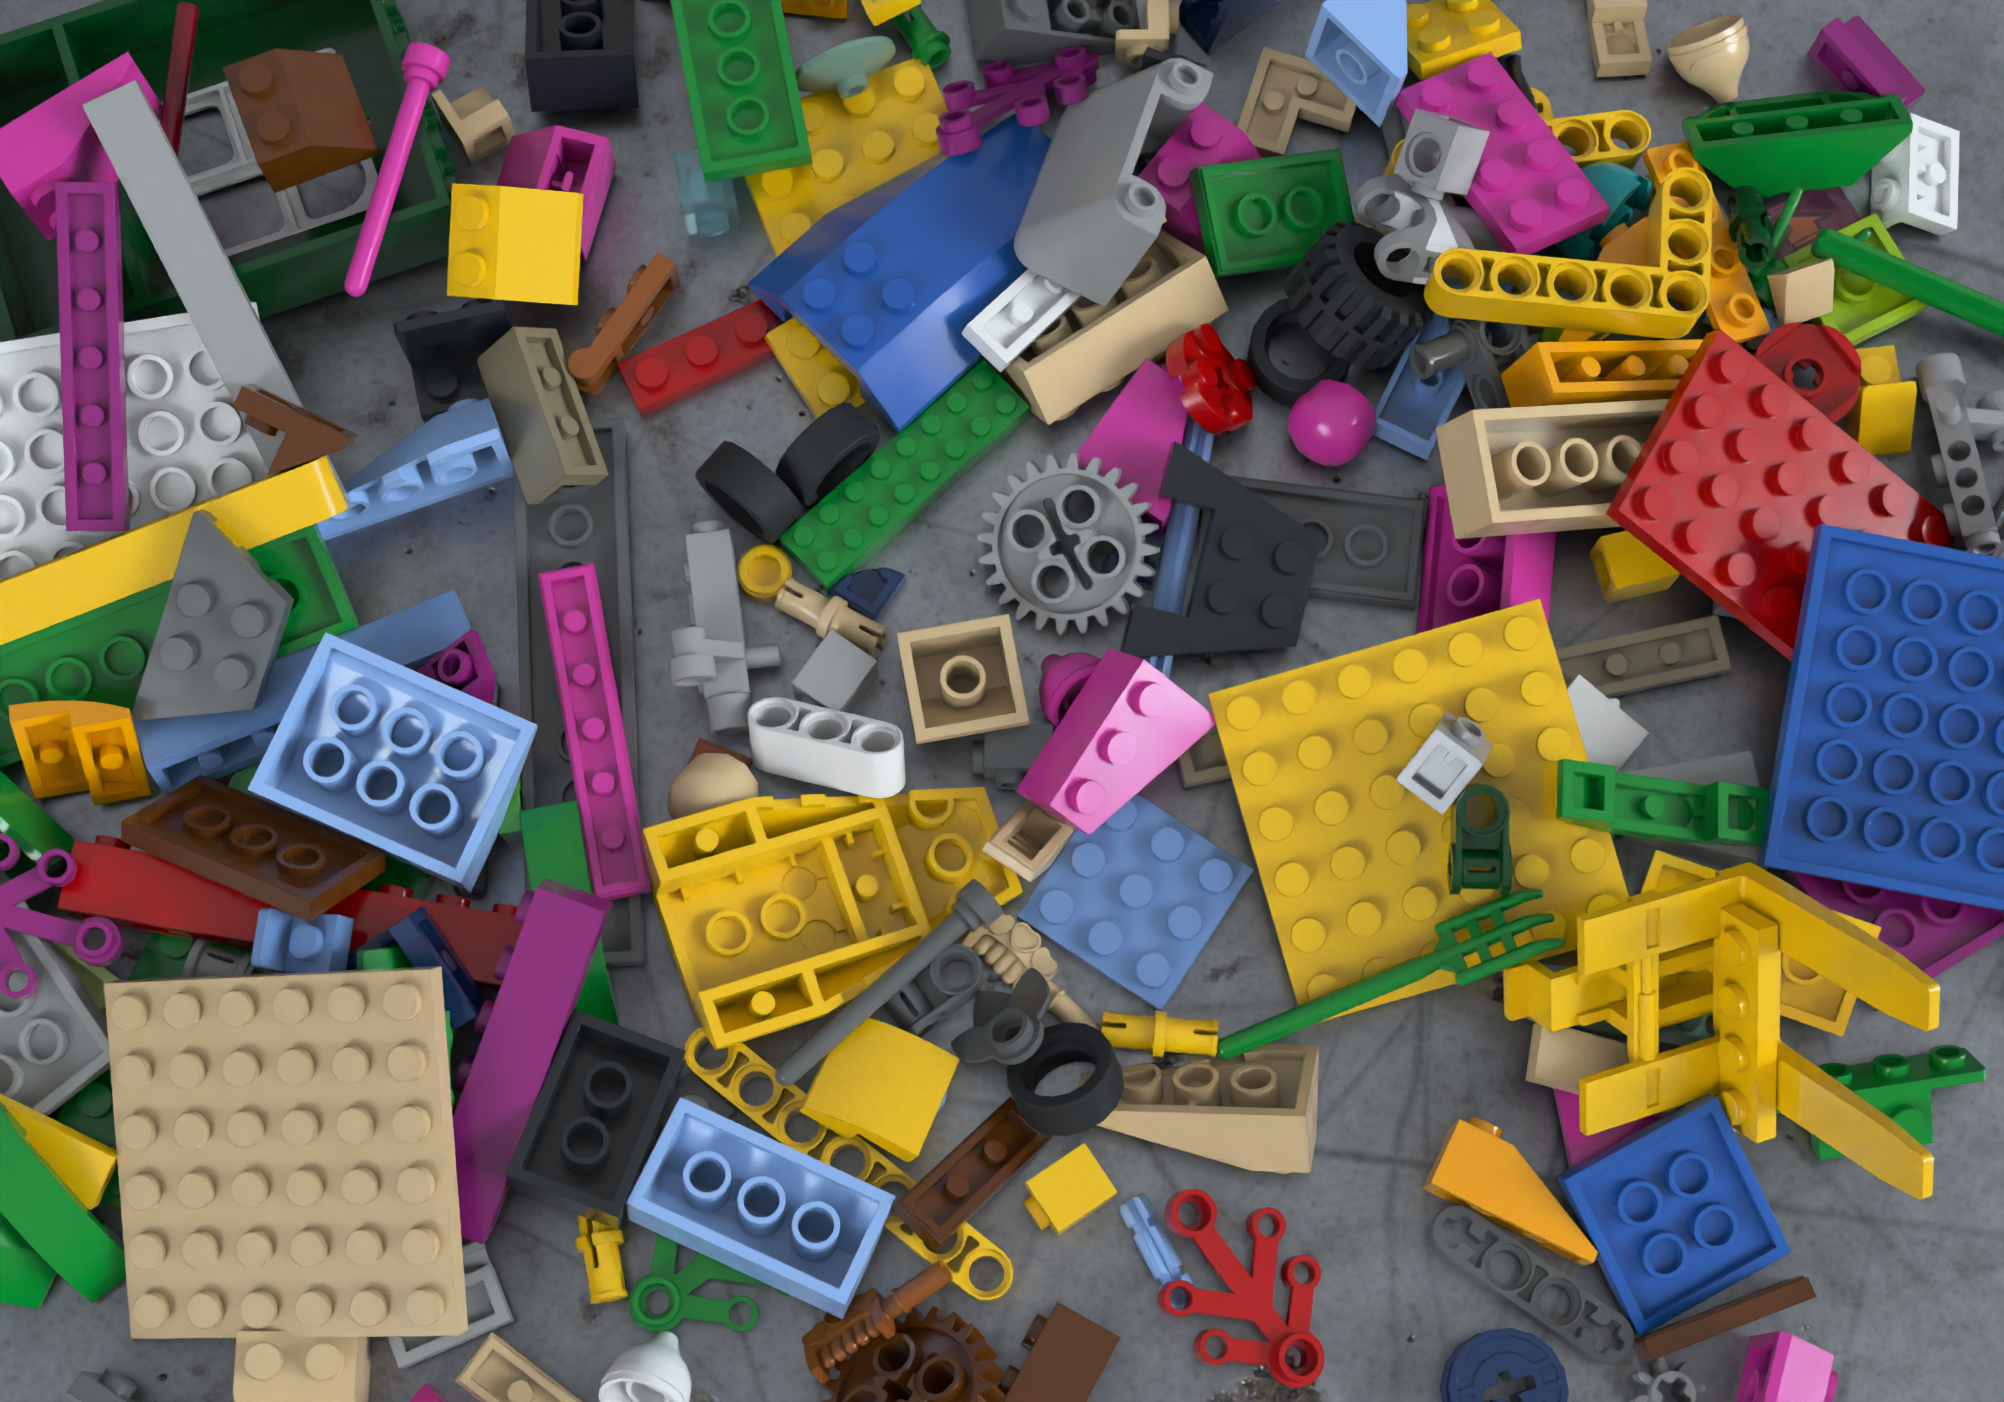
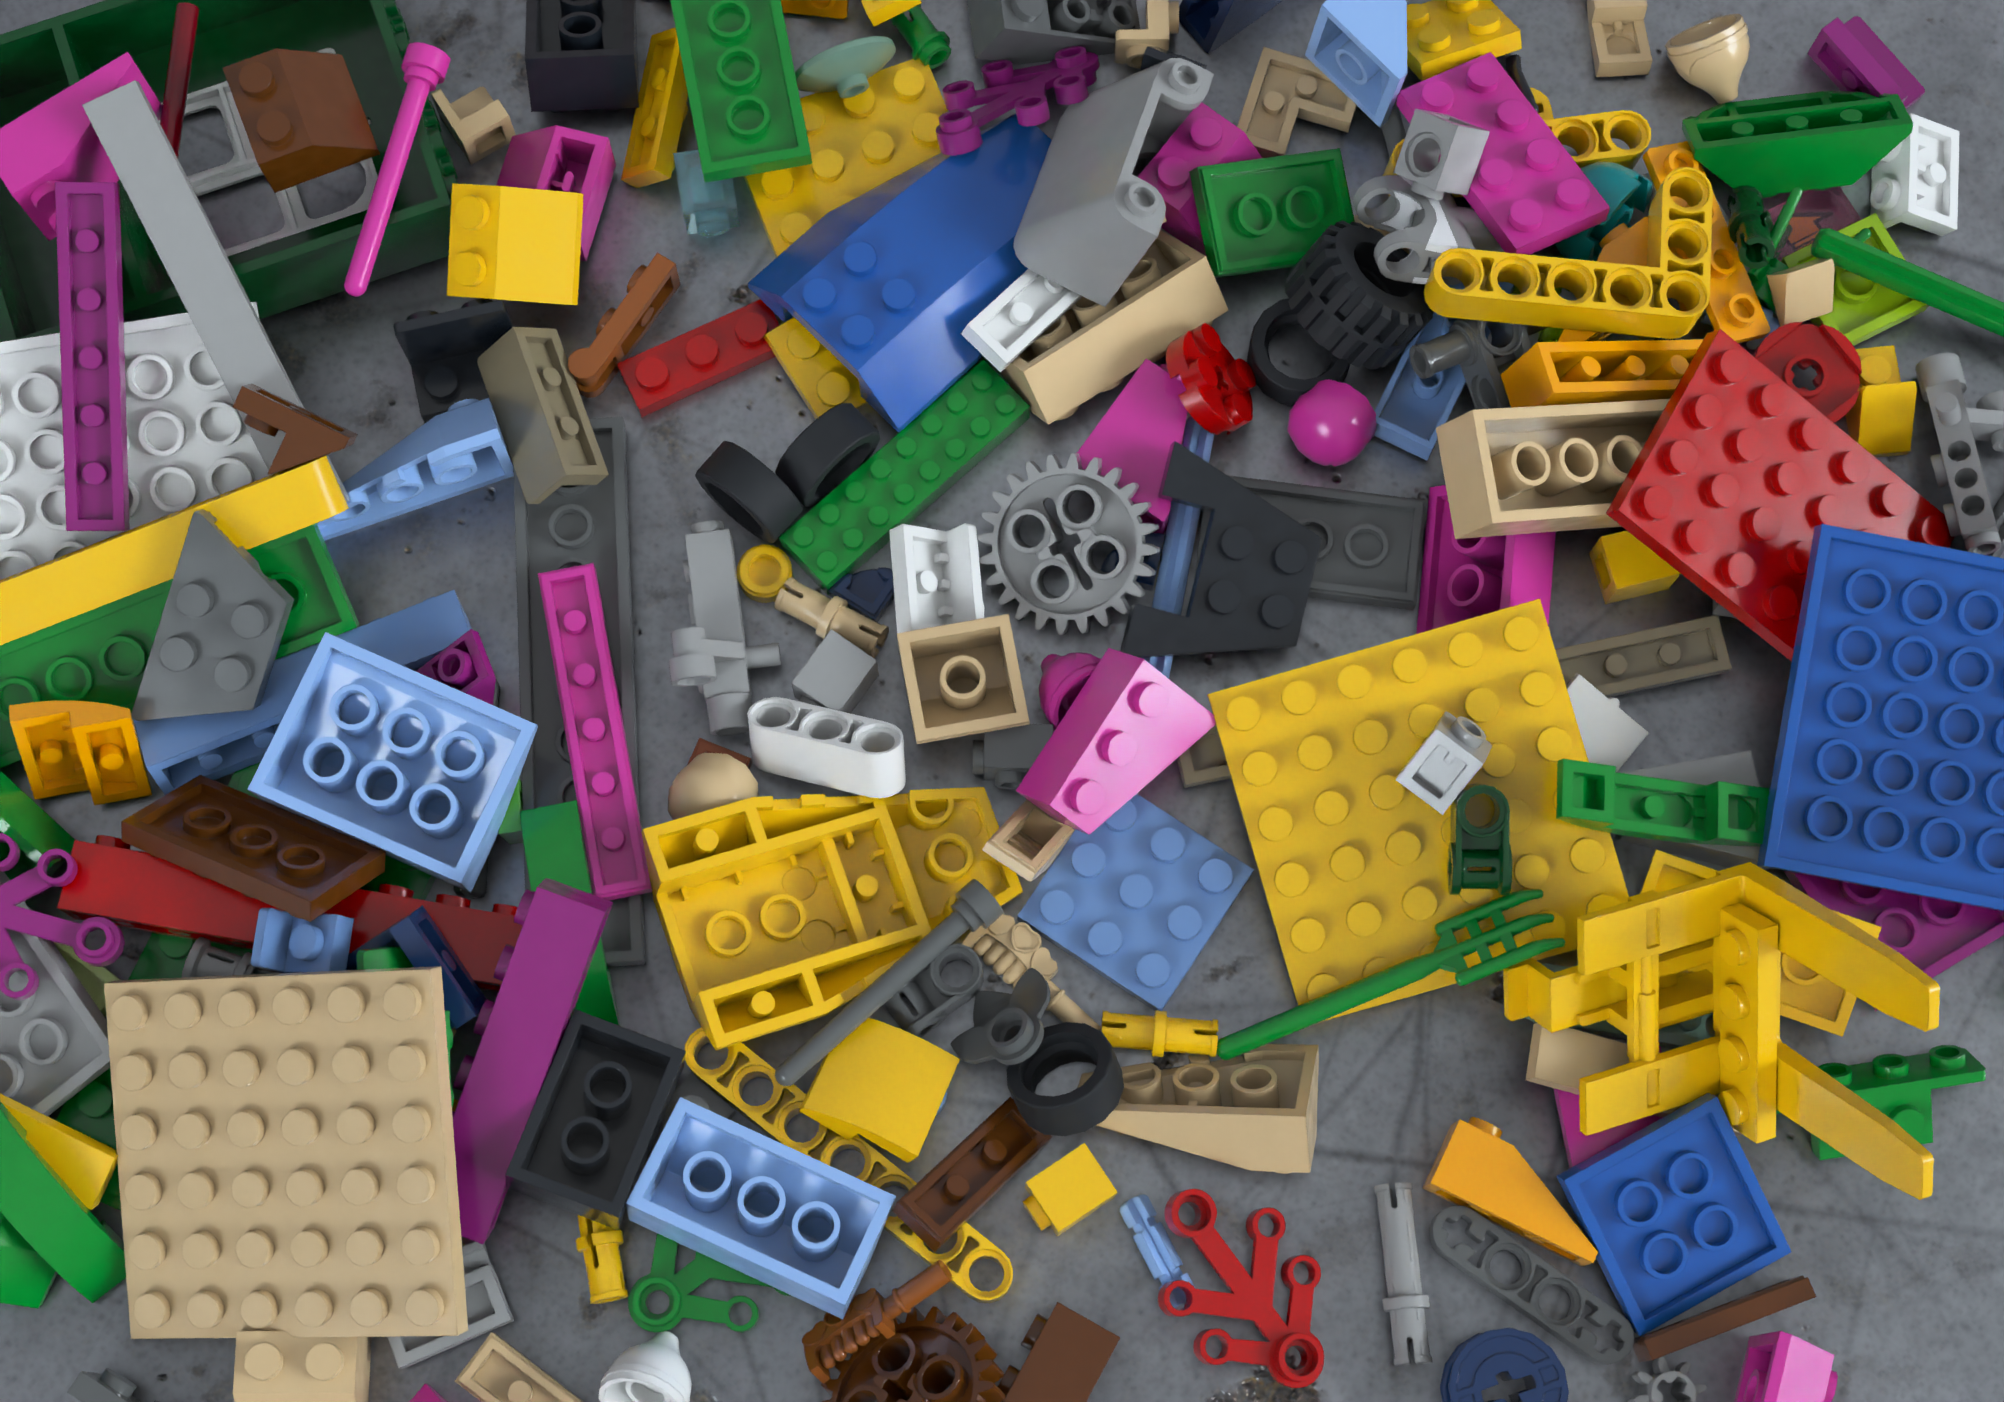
(659, 114): none -> yellow plate
(935, 576): none -> white bracket
(1403, 1275): none -> light grey pin

